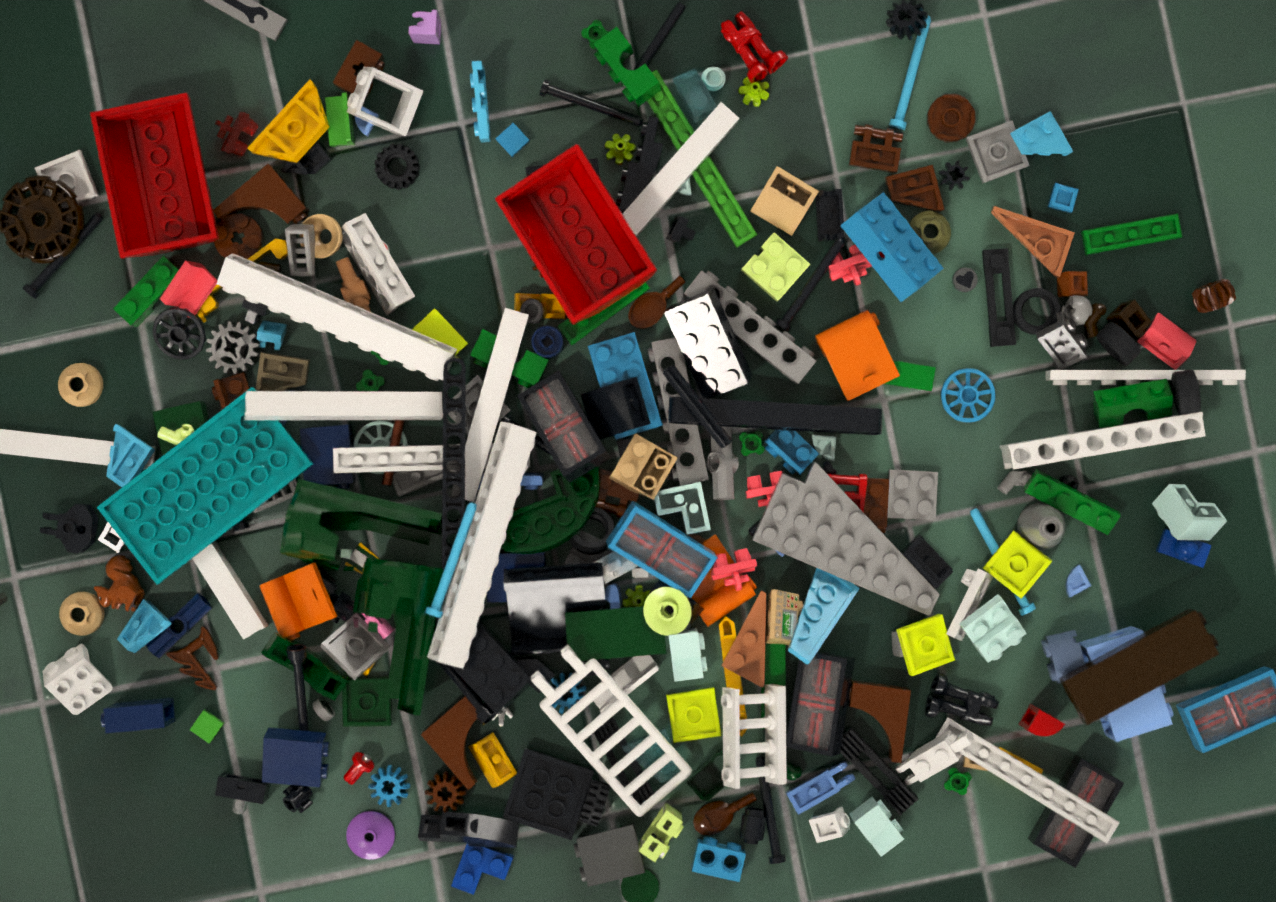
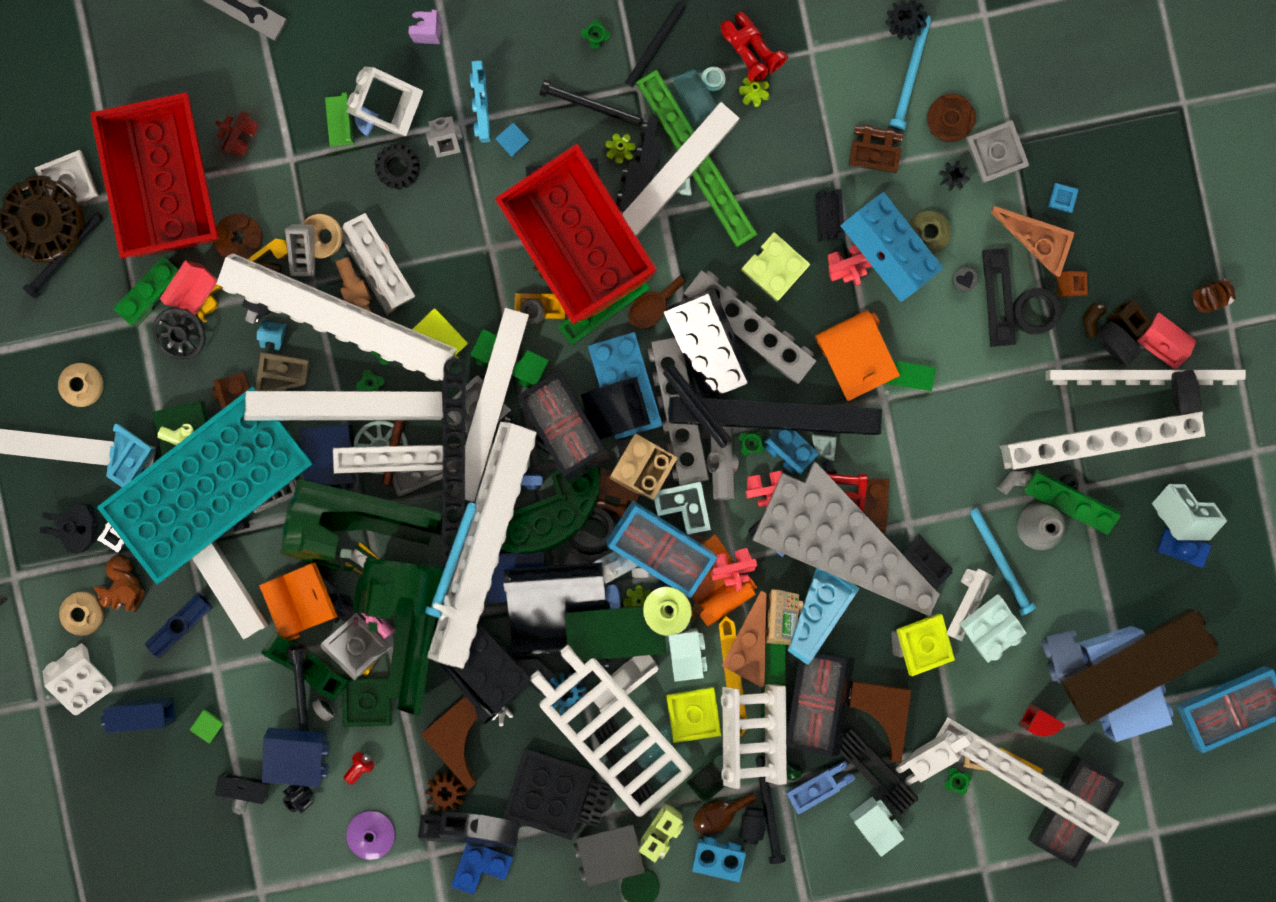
(143, 627): medium azure wing -> none
(186, 657): reddish brown piece -> none
(228, 338): light grey gear -> none
(265, 192): reddish brown arch -> none
(294, 128): yellow wing -> none
(312, 162): black slope -> none
(358, 57): reddish brown brick -> none
(381, 780): dark azure gear -> none
(444, 136): none -> light grey brick
(448, 611): none -> white bar
(493, 760): yellow slope -> none
(547, 342): dark blue wheel -> none
(639, 83): green arch -> none
(679, 230): black tile -> none
(784, 201): tan slope -> none
(810, 285): black bar -> none
(830, 825): white bracket -> none
(912, 494): light grey plate -> none
(916, 188): reddish brown wing -> none
(967, 395): dark azure wheel -> none
(971, 699): black piece -> none
(1017, 564): neon yellow tile -> none
(1041, 137): medium azure wing -> none
(1063, 342): flat silver bracket -> none
(1076, 581): light blue tile -> none
(1078, 309): light grey piece -> none
(1114, 403): green arch -> none
(1131, 234): green tile -> none

